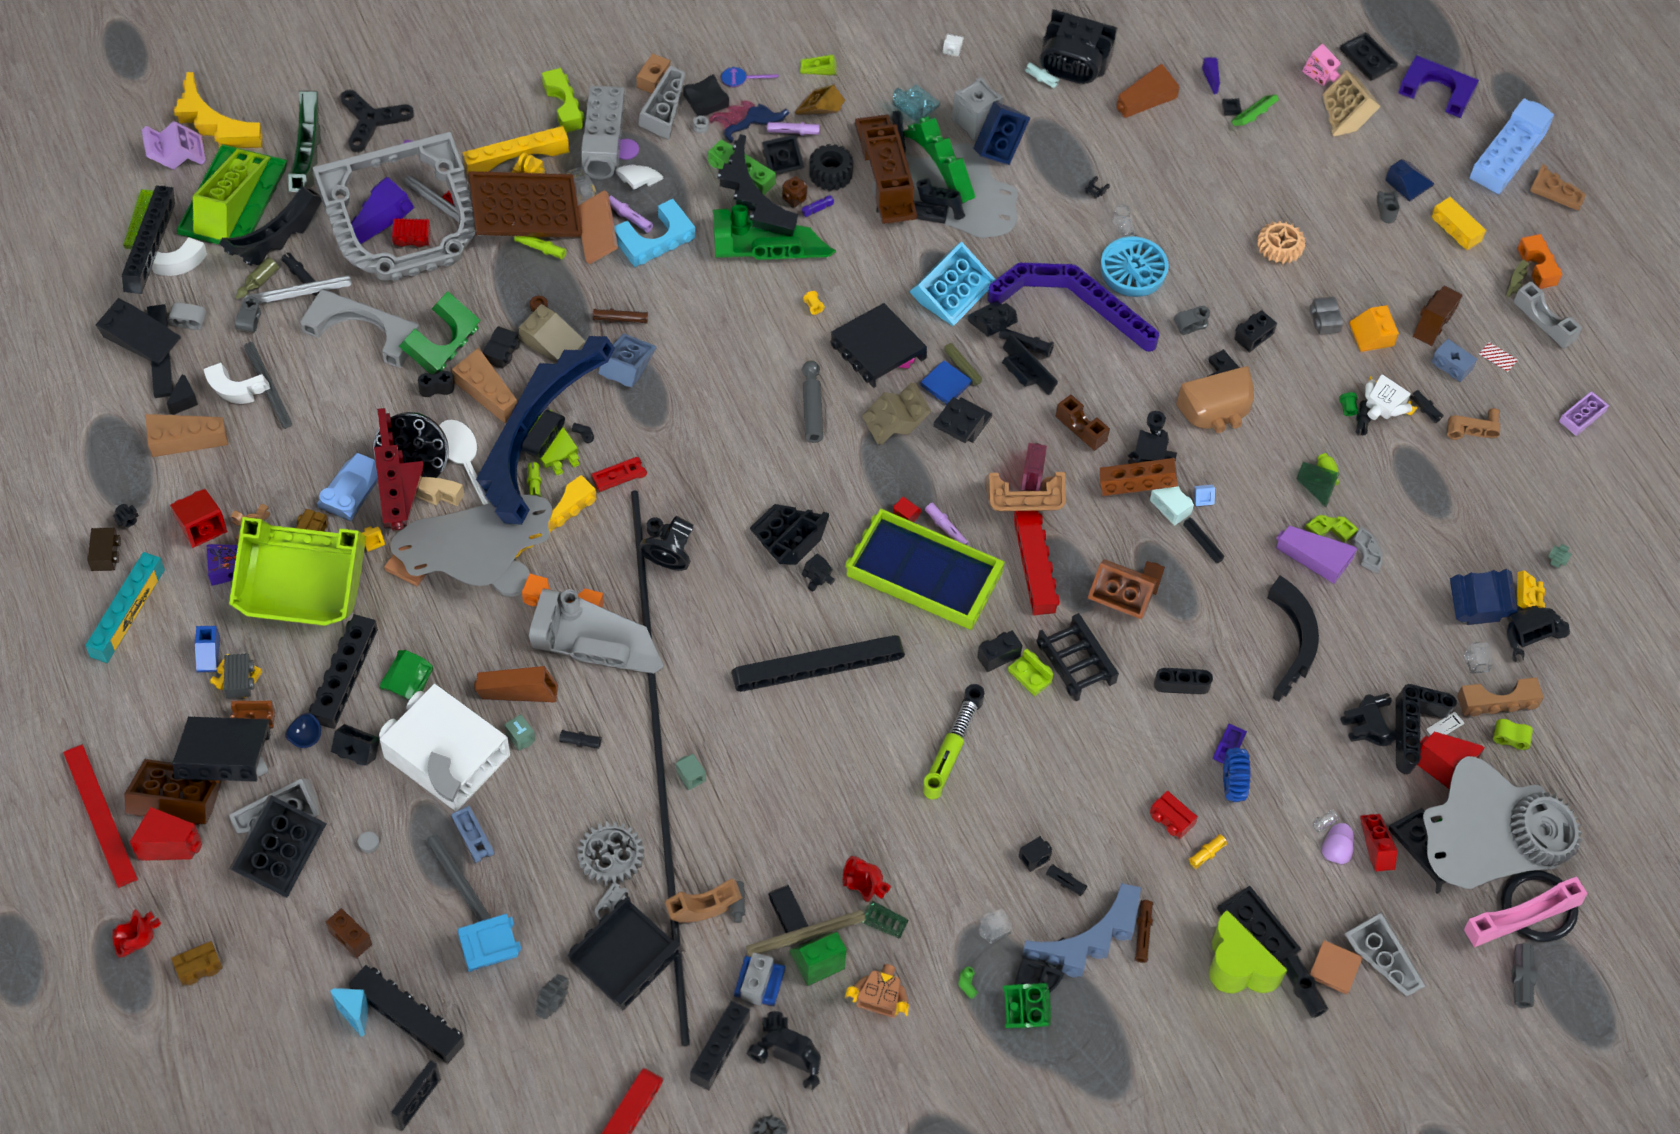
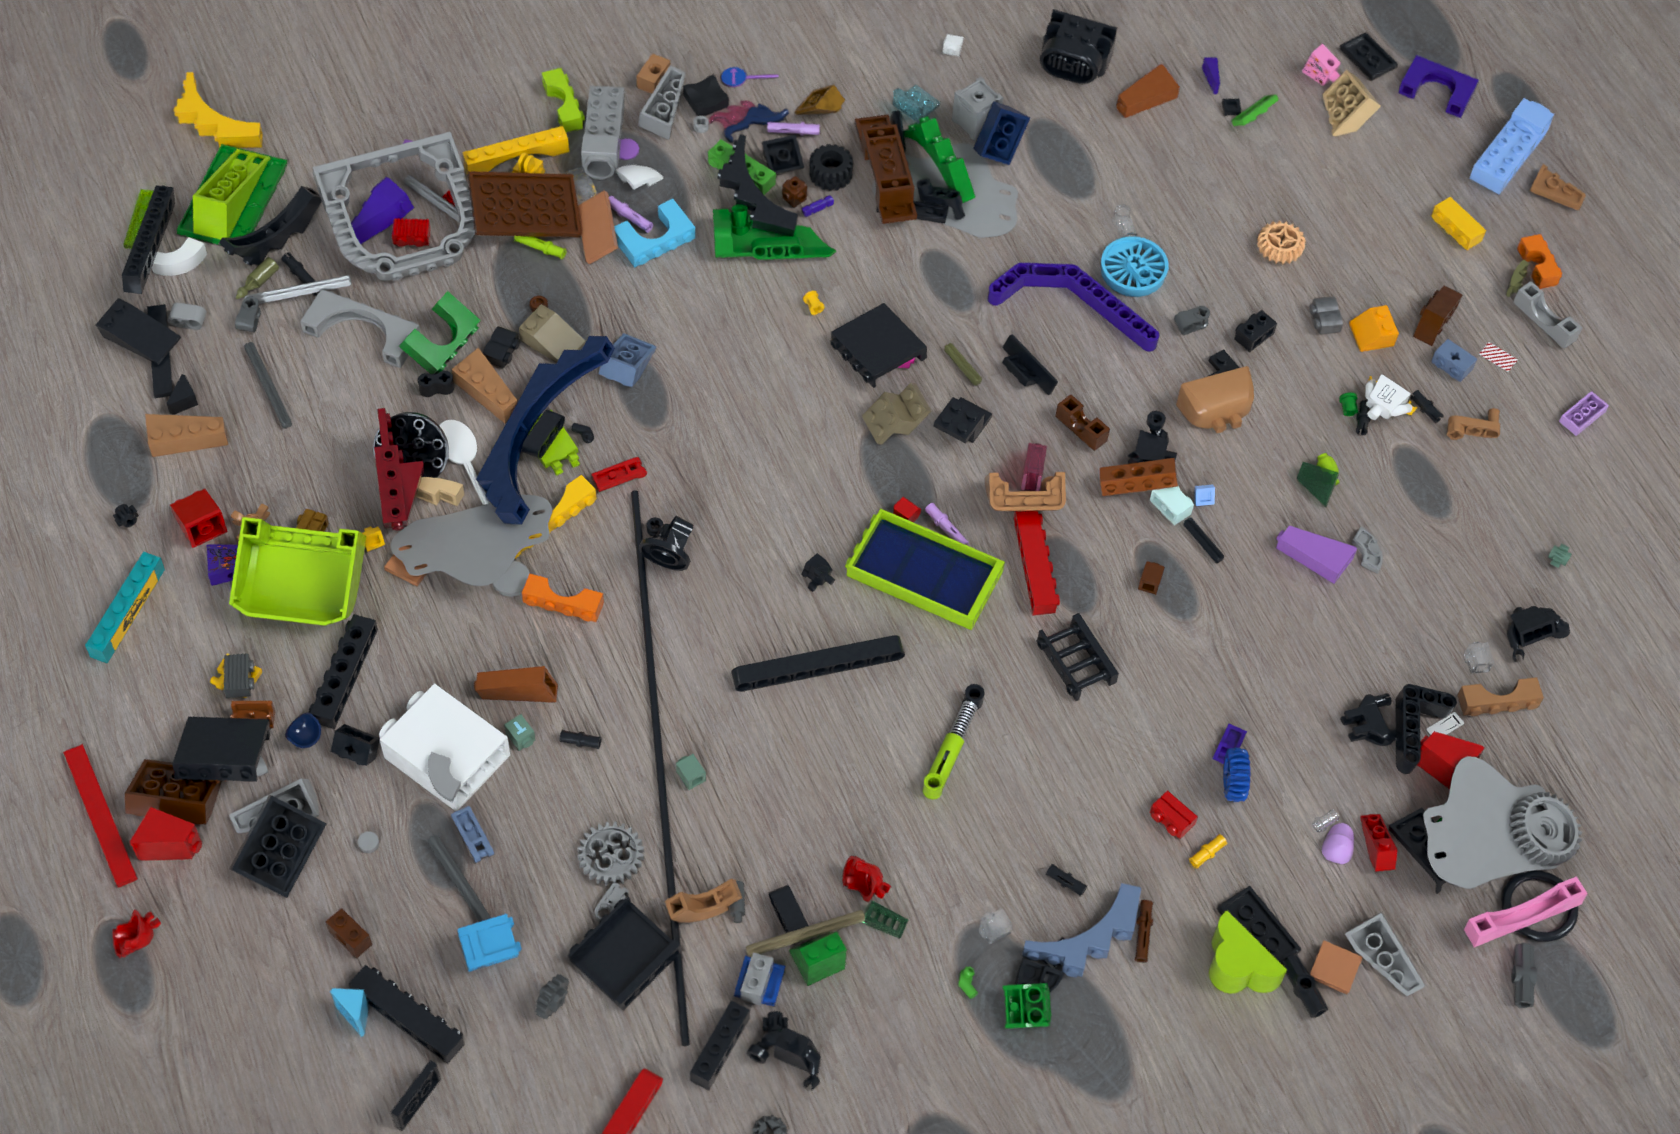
(103, 549): dark brown brick -> none
(173, 145): lavender bracket -> none
(197, 963): pearl gold brick -> none
(207, 648): slope -> none
(232, 391): white arch -> none
(307, 141): dark green arch -> none
(349, 487): light blue slope -> none
(366, 127): black piece -> none
(407, 674): green slope -> none
(533, 479): lime pin -> none
(591, 633): light grey panel -> none
(621, 316): reddish brown pin -> none
(789, 532): black wedge -> none
(812, 403): dark grey piece -> none
(819, 65): lime slope -> none
(880, 993): nougat torso -> none
(945, 382): blue tile -> none
(953, 285): medium azure slope -> none
(993, 318): black plate -> none
(999, 650): black brick -> none
(1031, 672): lime bracket -> none
(1034, 344): black pin -> none
(1035, 853): black brick -> none
(1041, 75): light aqua pin -> none
(1101, 191): black piece -> none
(1122, 589): dark orange brick -> none
(1192, 679): black beam -> none
(1302, 615): black arch -> none
(1339, 526): lime tile -> none
(1388, 206): dark grey piece -> none
(1408, 179): dark blue slope -> none
(1483, 596): dark blue slope -> none
(1513, 734): lime axle -> none
(1529, 591): yellow plate -> none

